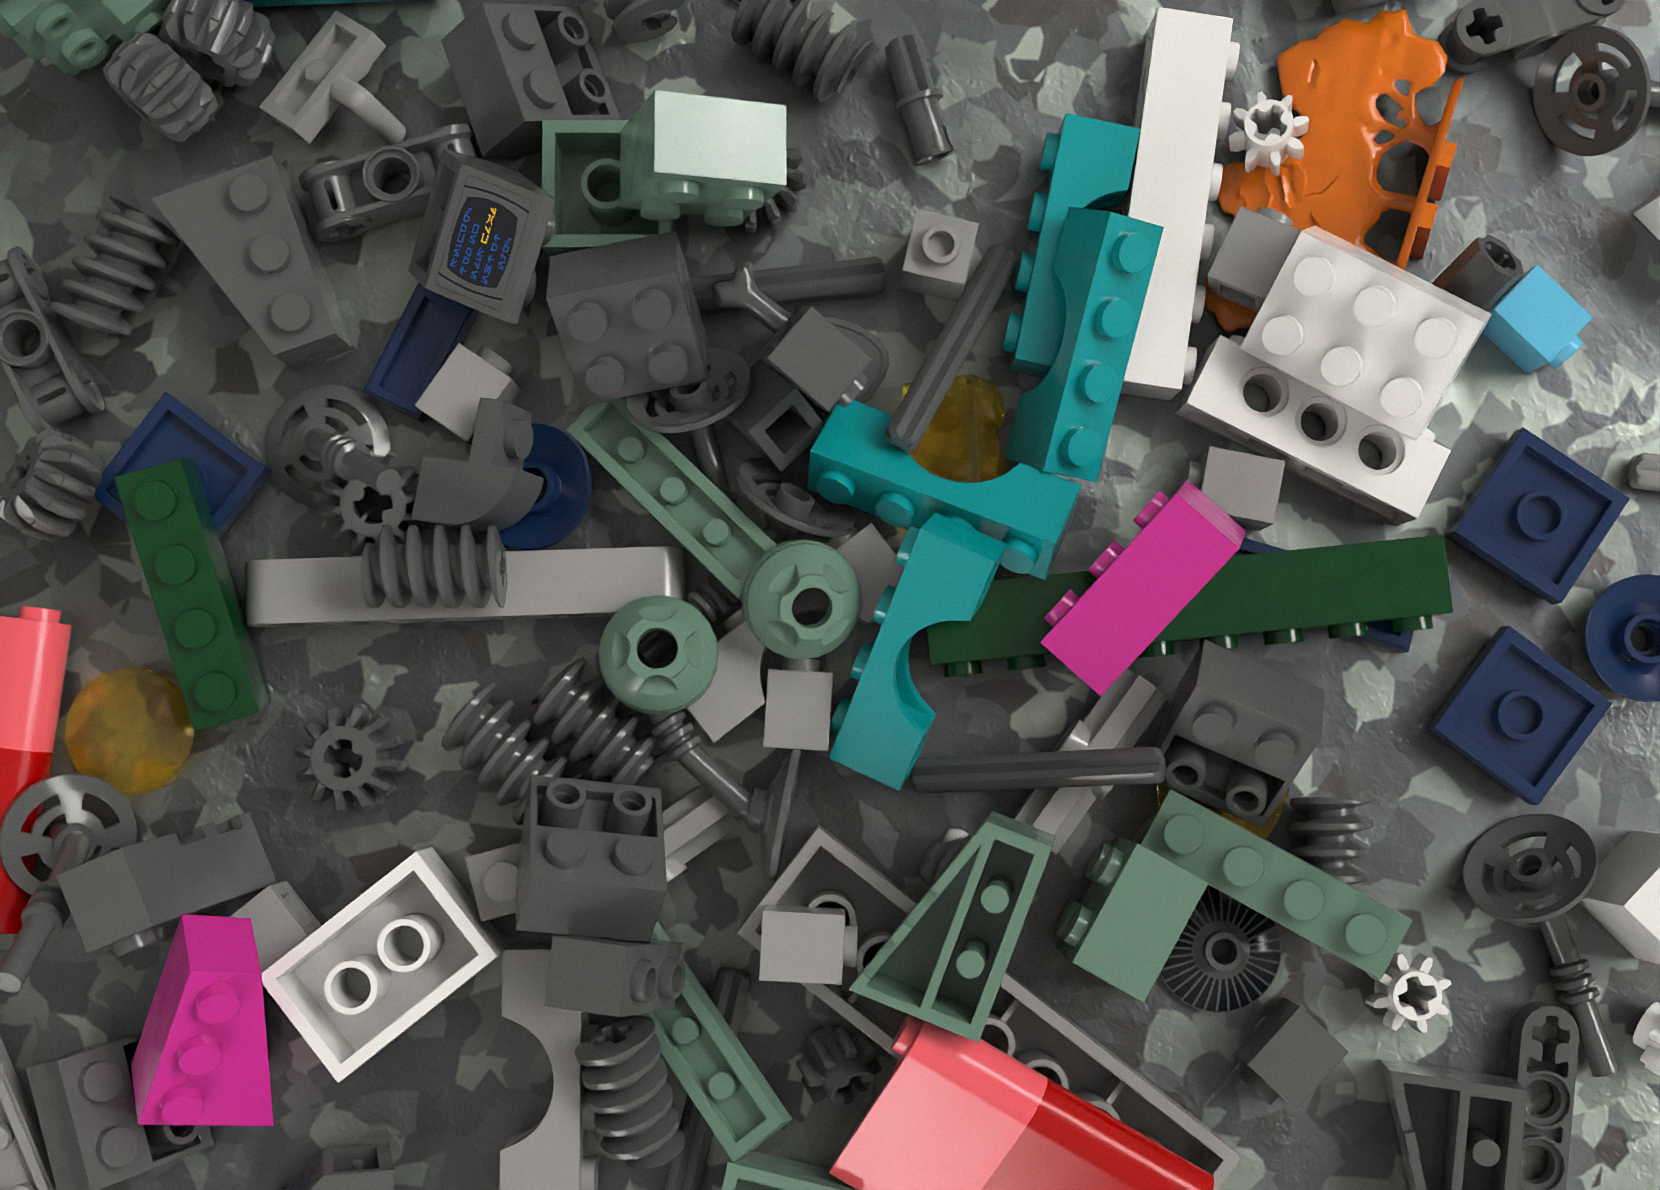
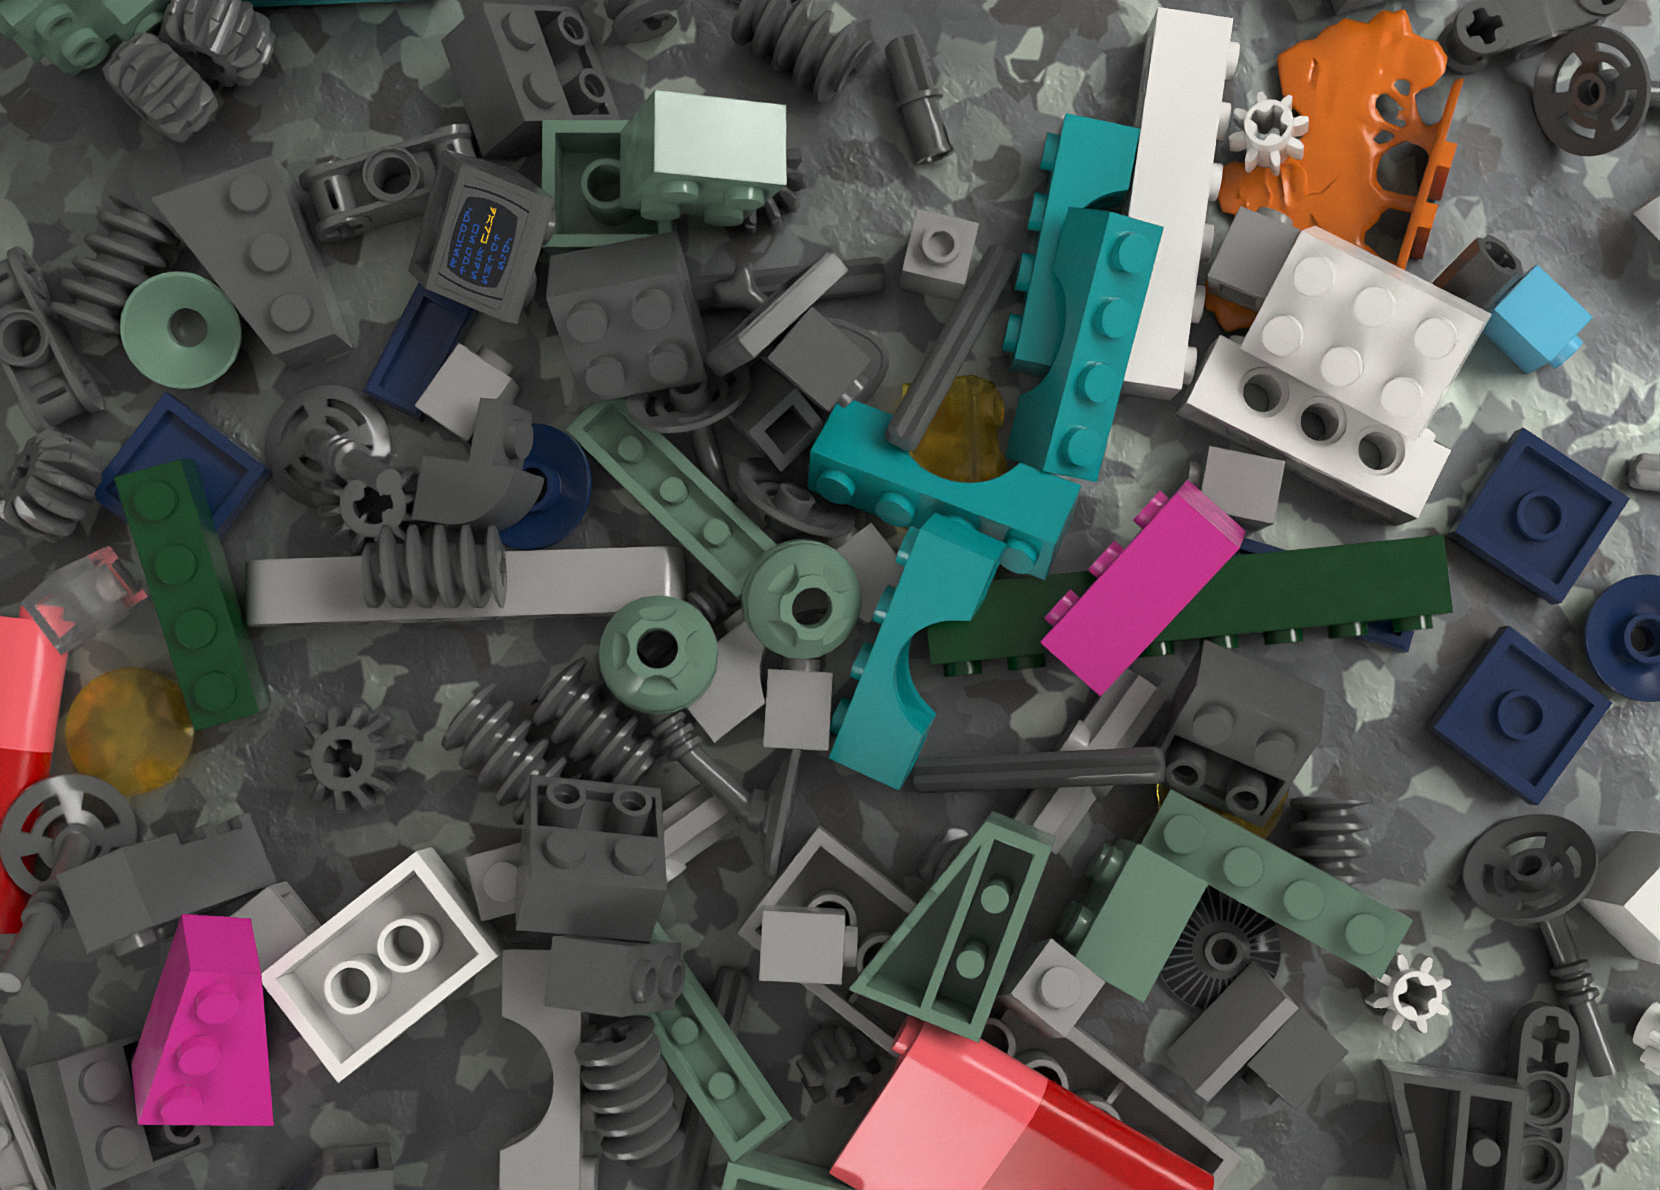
(84, 599): none -> clear brick
(152, 345): none -> sand green piece
(328, 77): light grey plate -> none
(775, 314): none -> tile
(1049, 989): none -> light grey brick
(1231, 1031): none -> light grey tile

